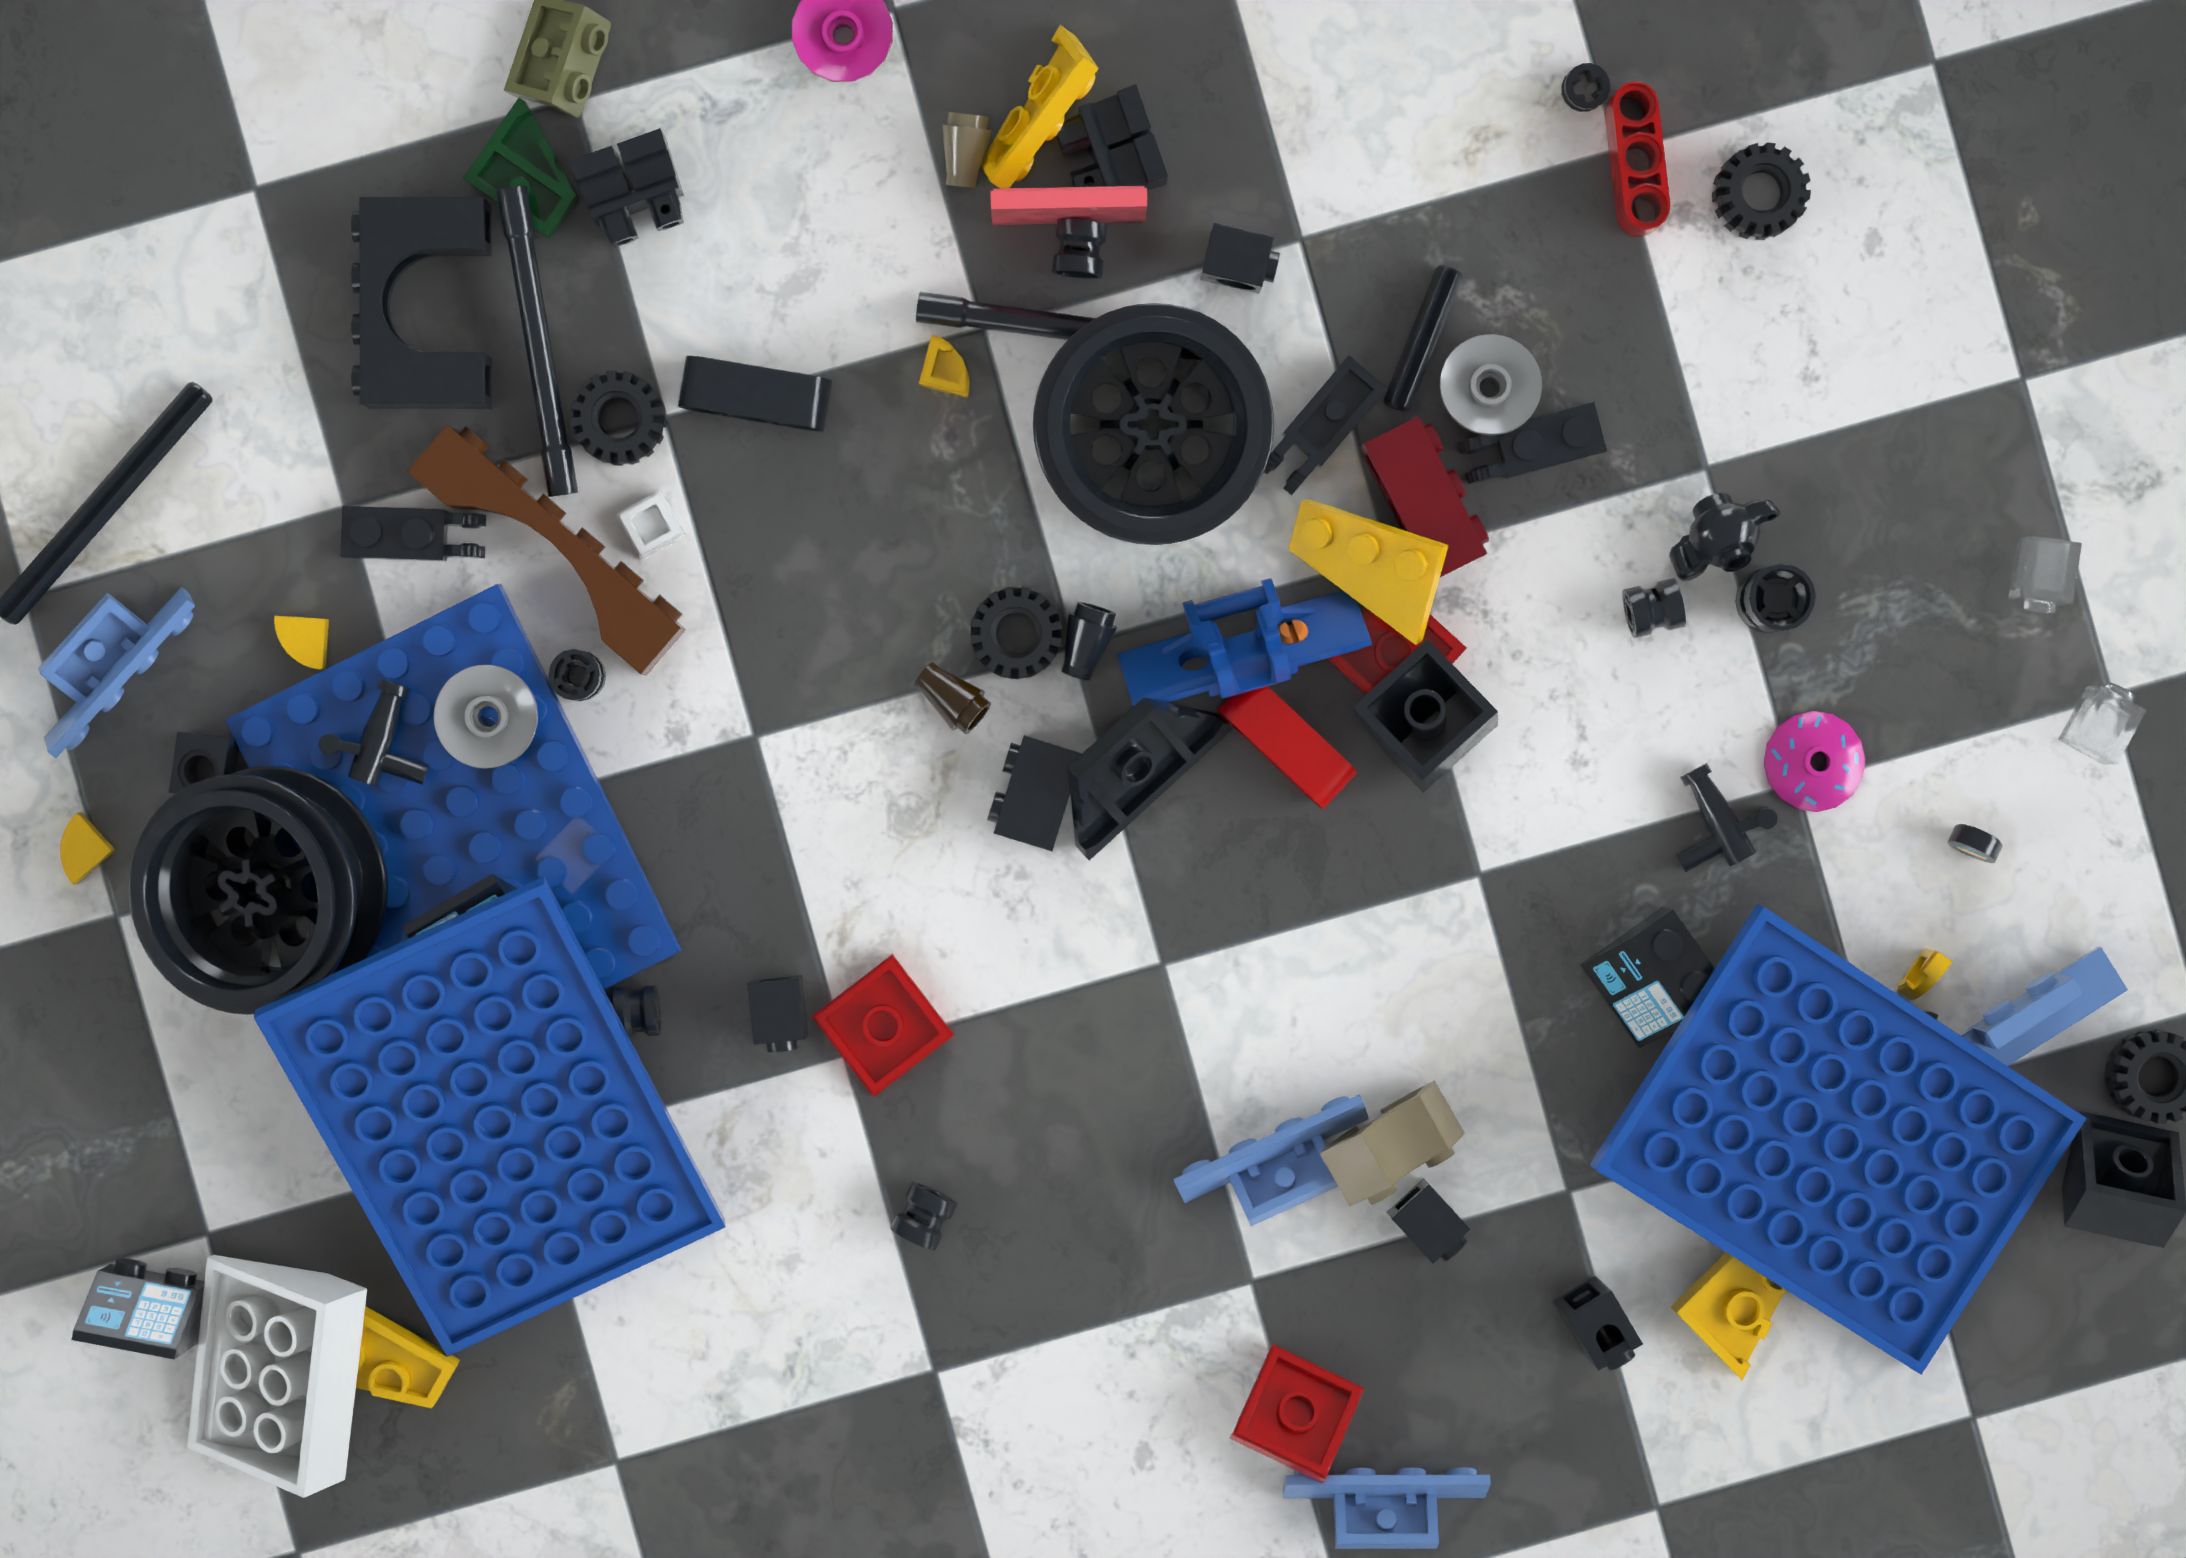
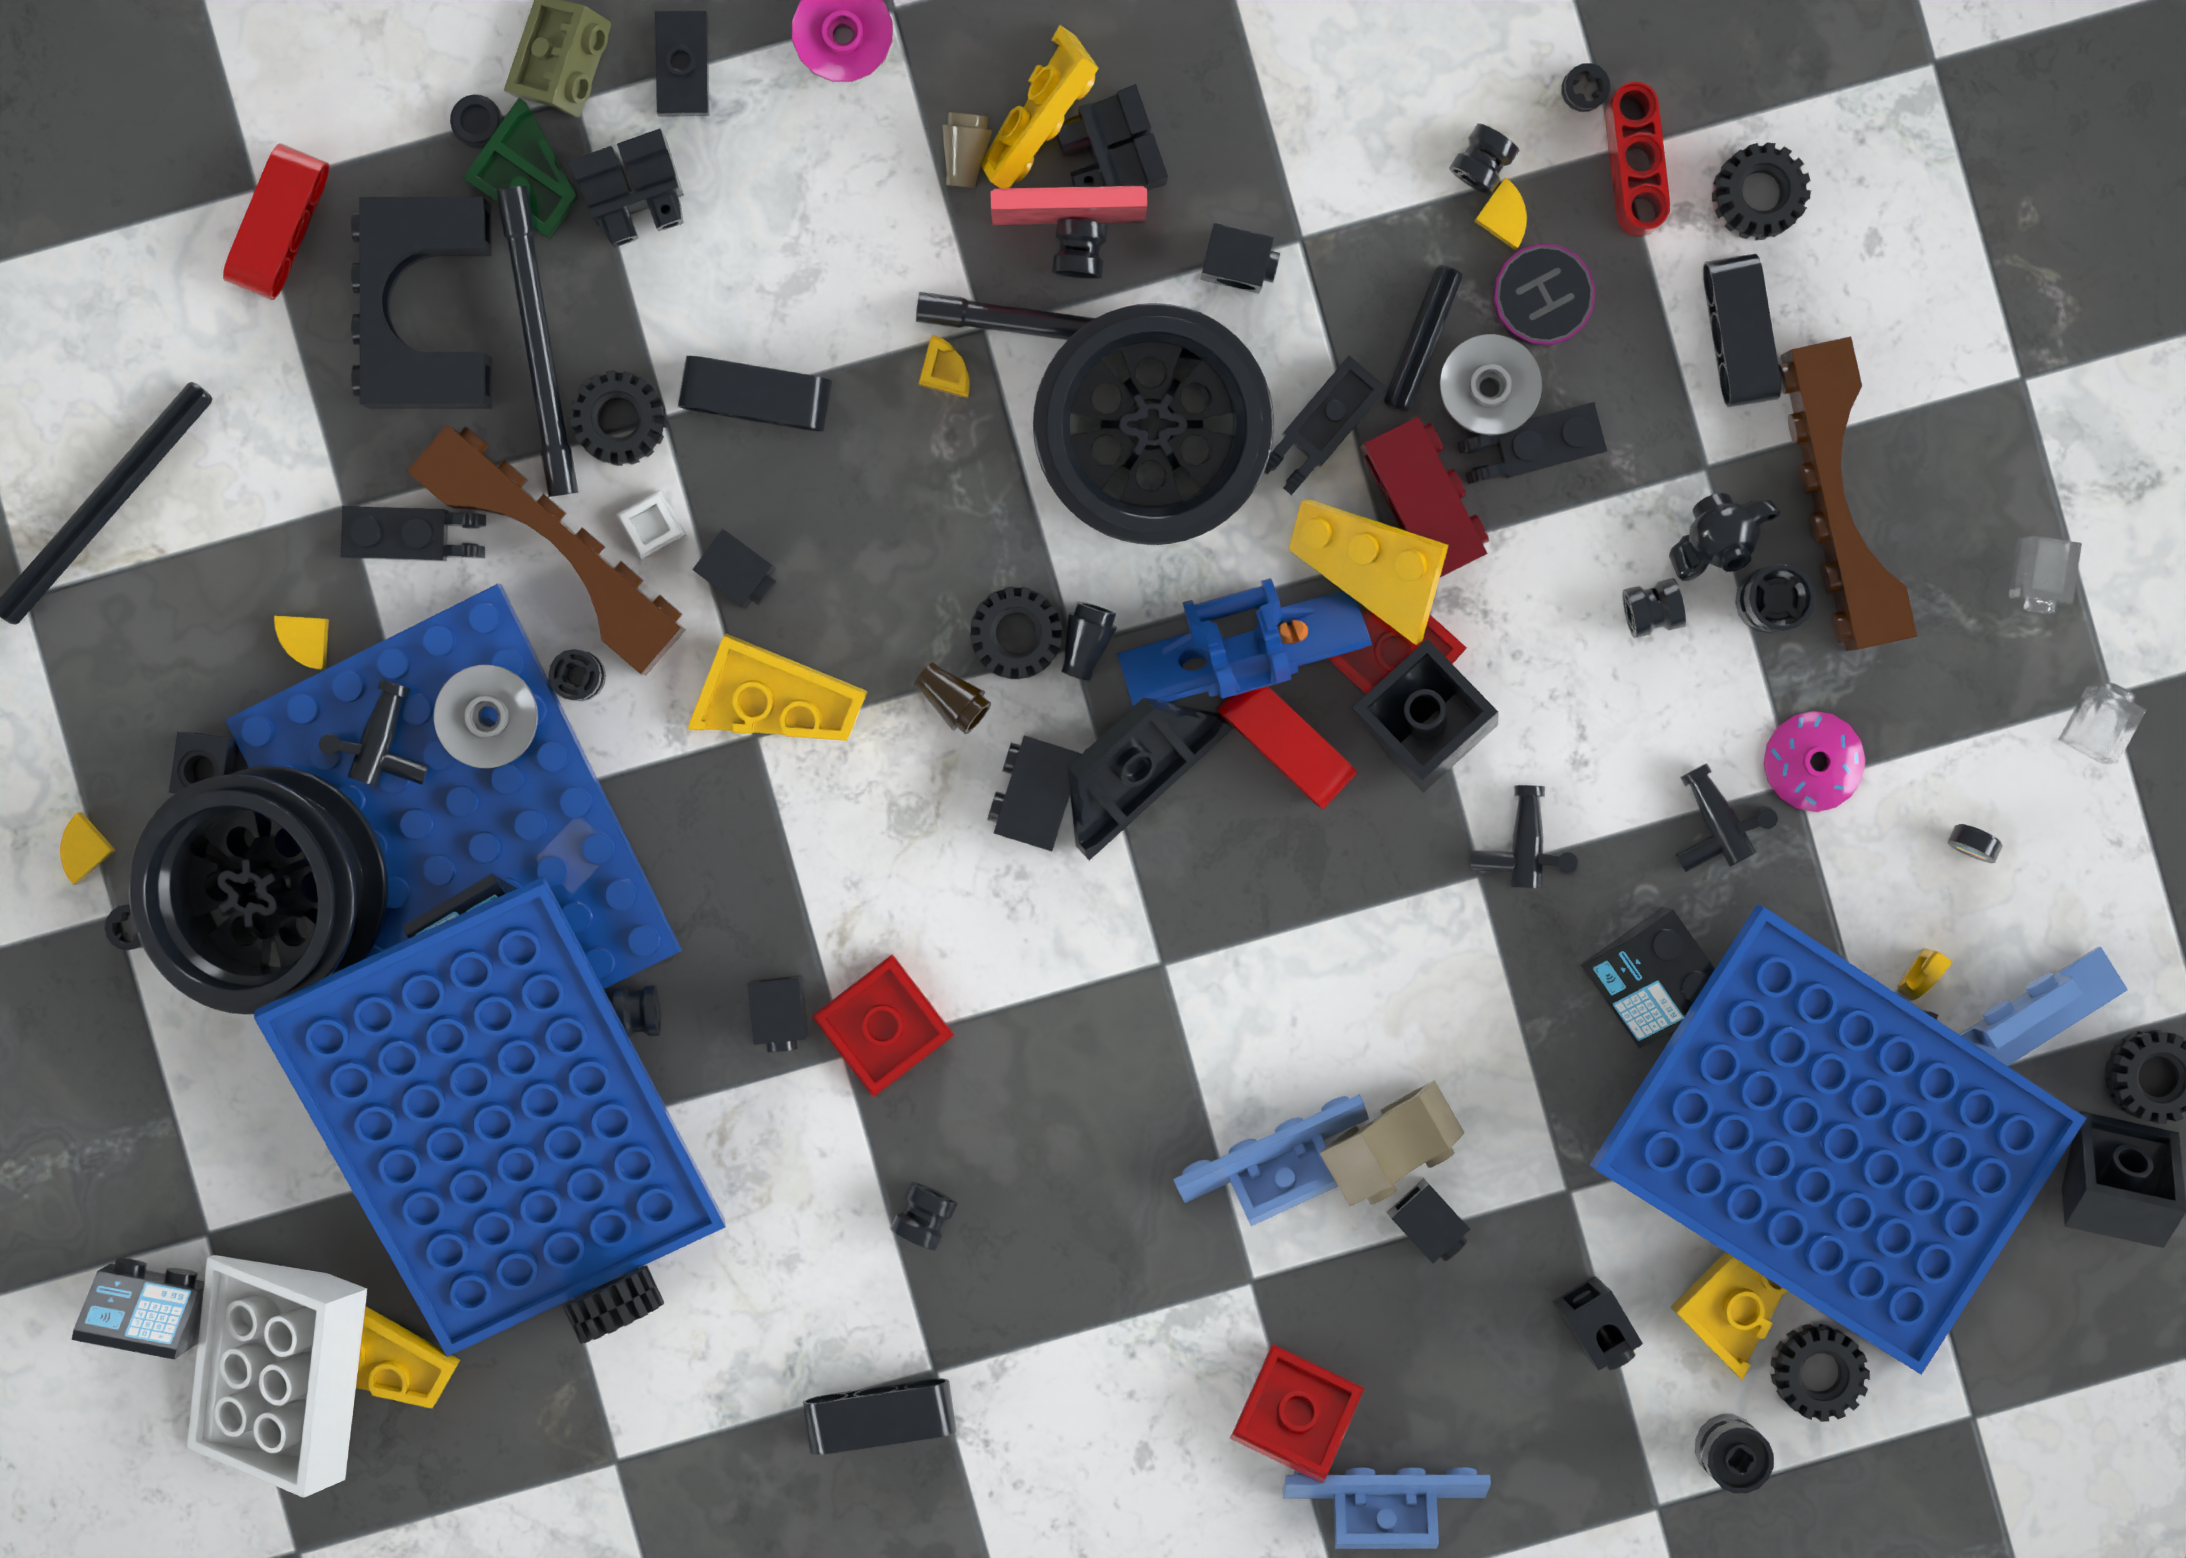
(102, 657): medium blue bracket -> none
(112, 929): none -> black bush
(276, 221): none -> red beam
(475, 120): none -> black tile
(613, 1305): none -> black tyre
(682, 63): none -> black plate
(736, 570): none -> black brick
(771, 694): none -> yellow wing
(879, 1416): none -> black beam
(1484, 159): none -> black wheel
(1505, 215): none -> yellow tile
(1527, 854): none -> black piece
(1544, 294): none -> black tile
(1734, 1453): none -> black wheel
(1741, 330): none -> black beam
(1850, 1372): none -> black tyre
(1868, 599): none -> reddish brown arch

